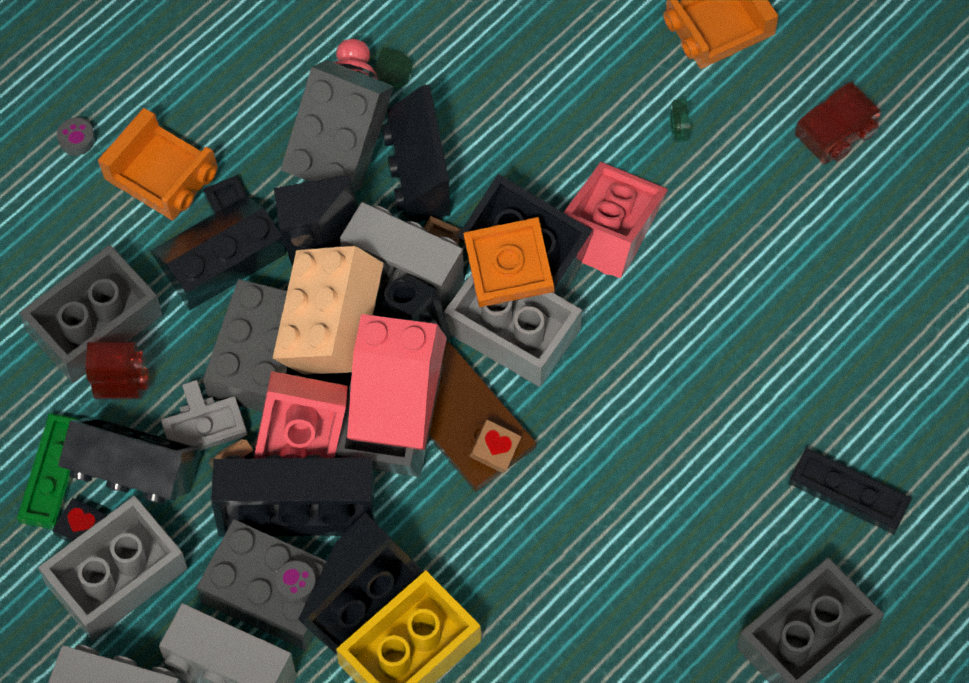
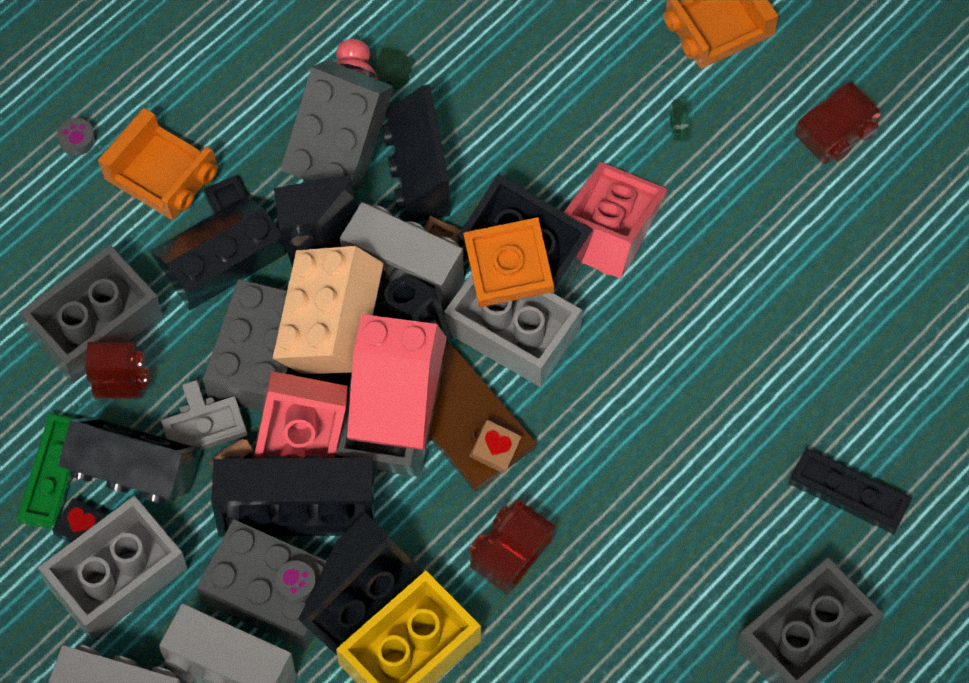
(511, 546): none -> clear red brick

